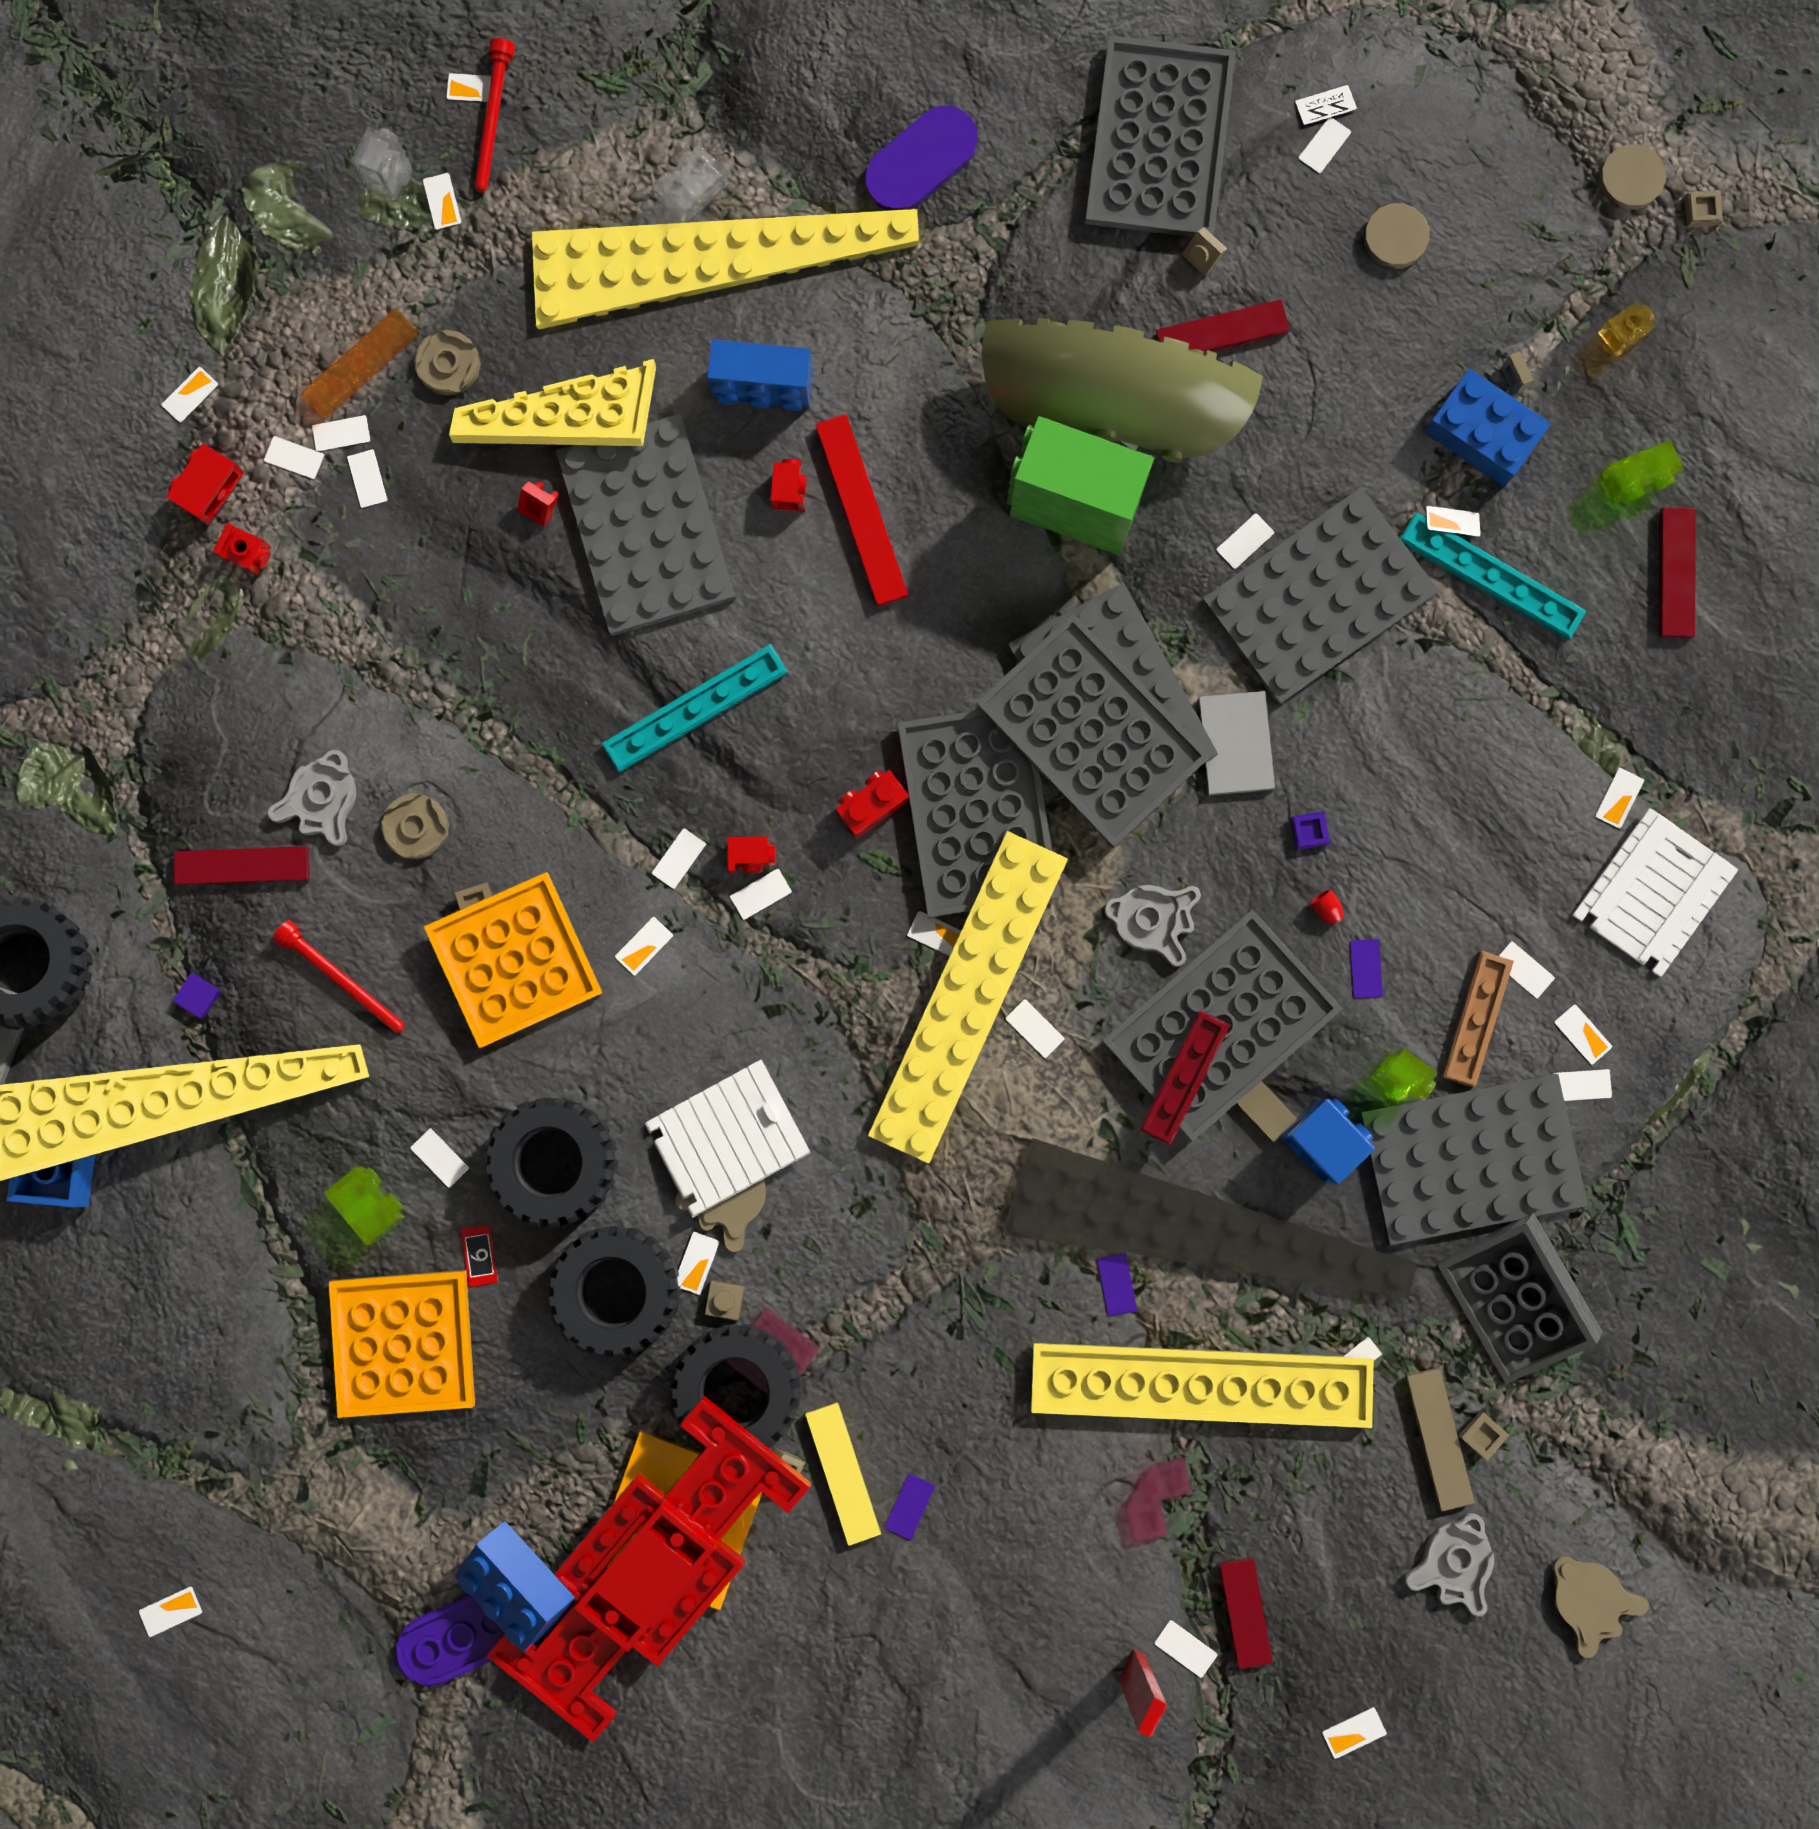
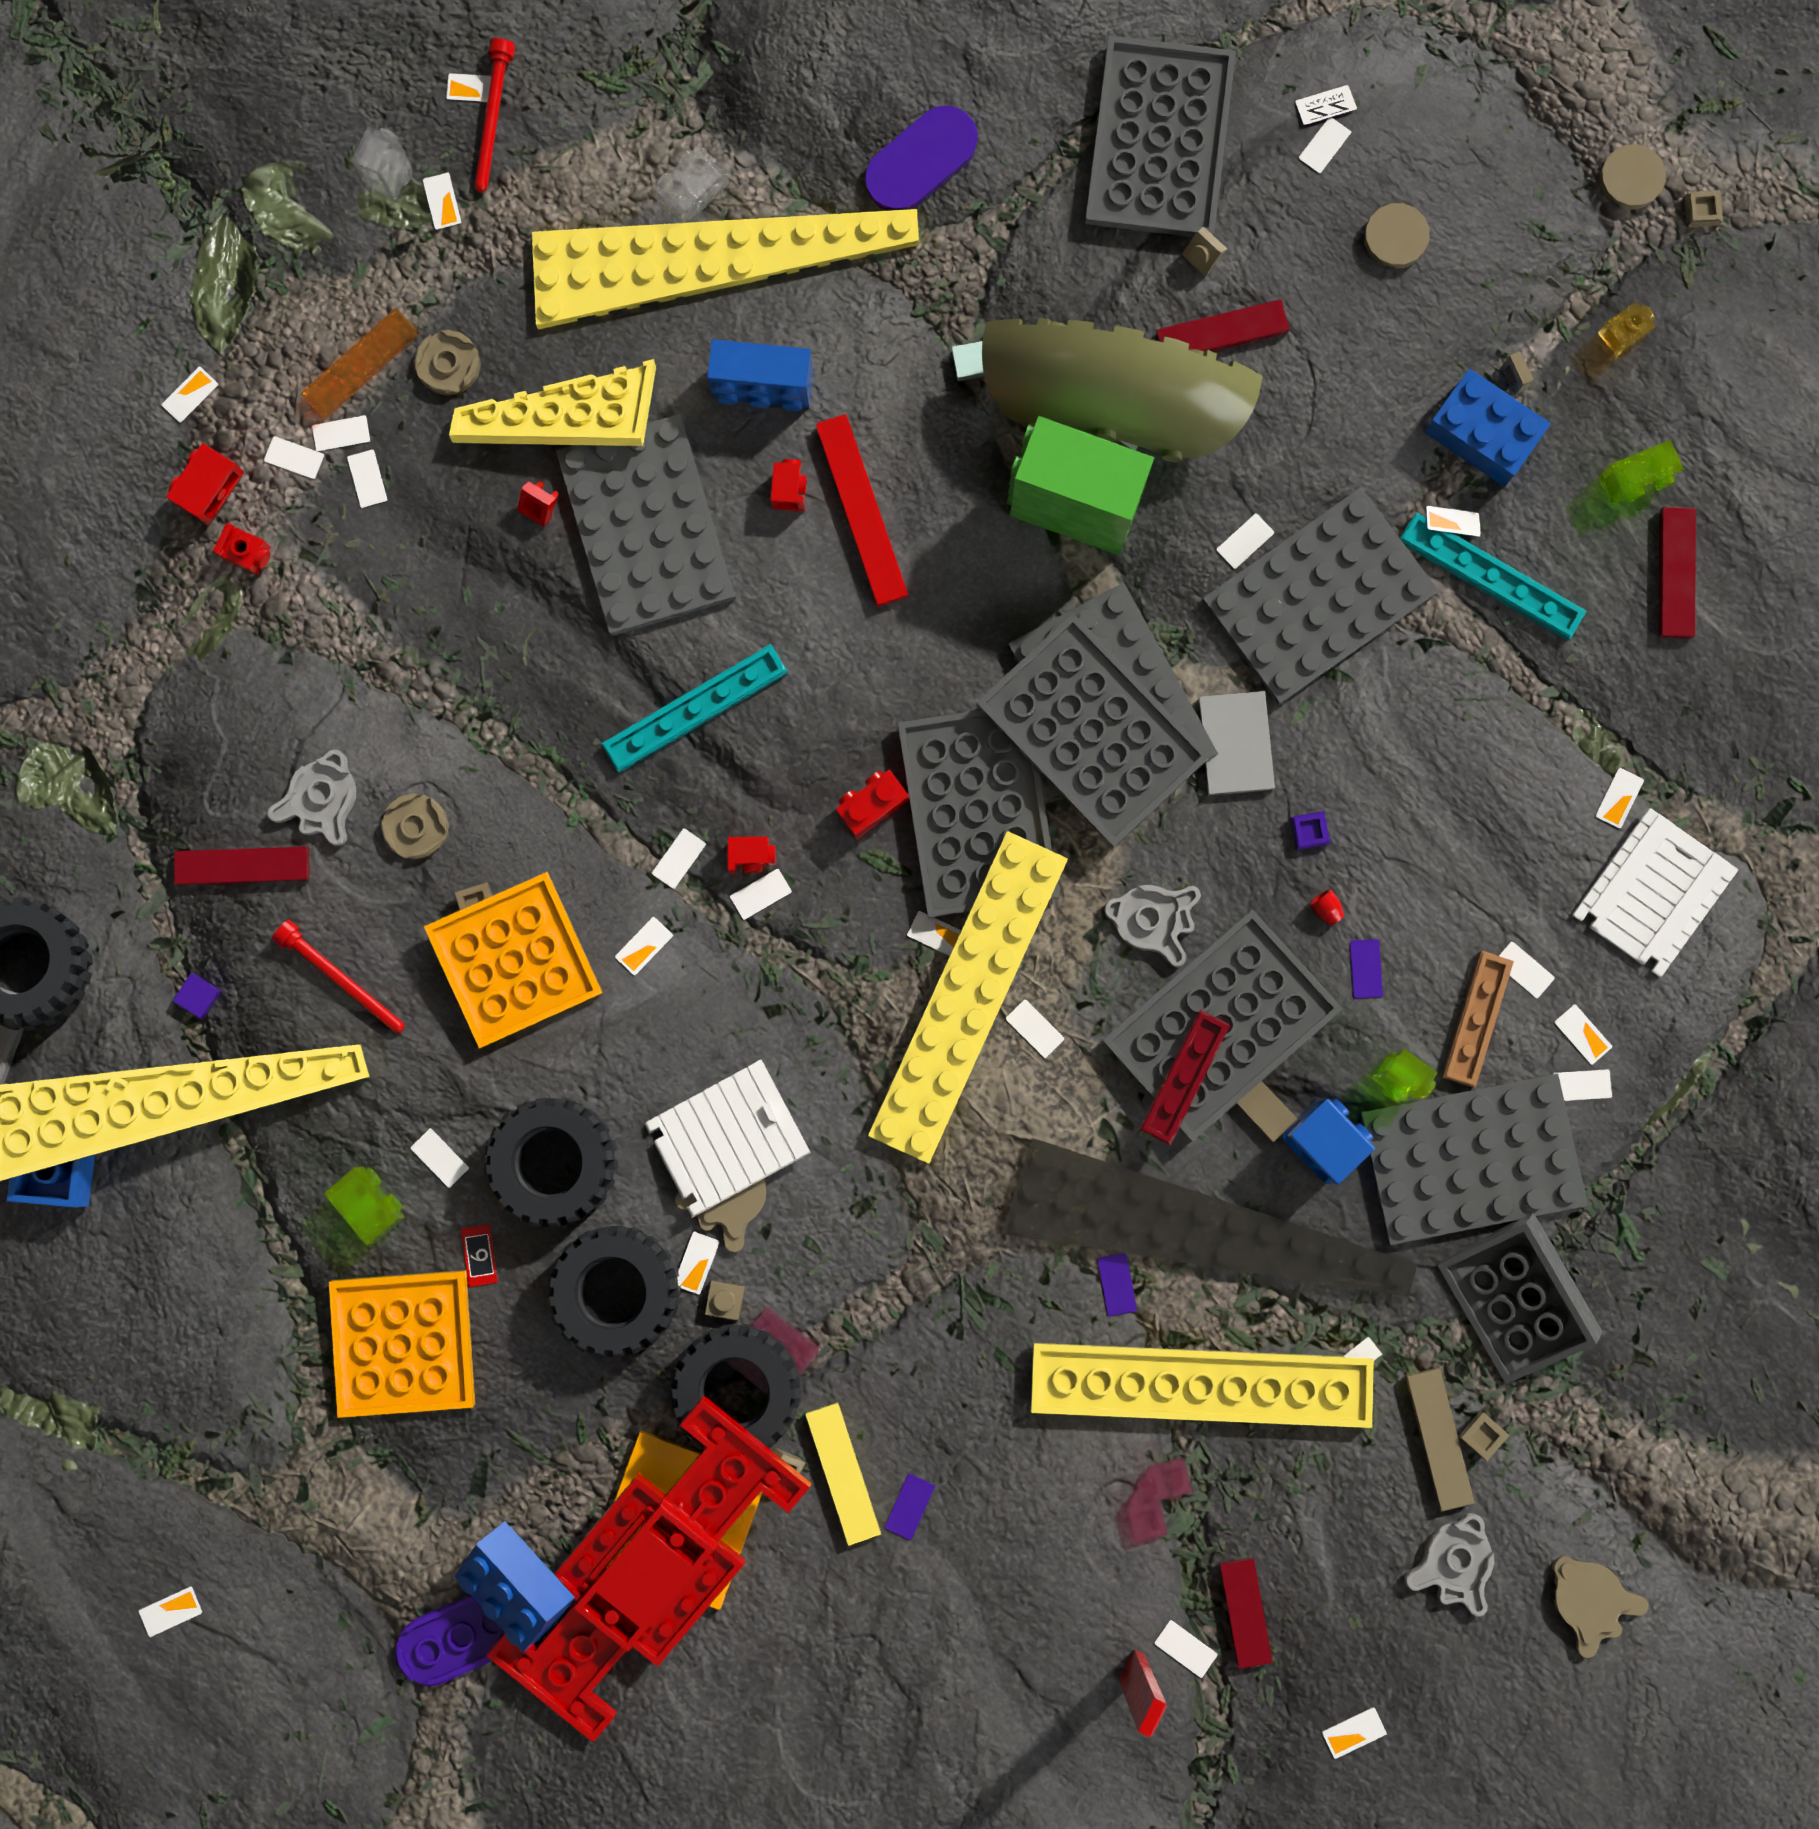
(968, 361): none -> light aqua tile

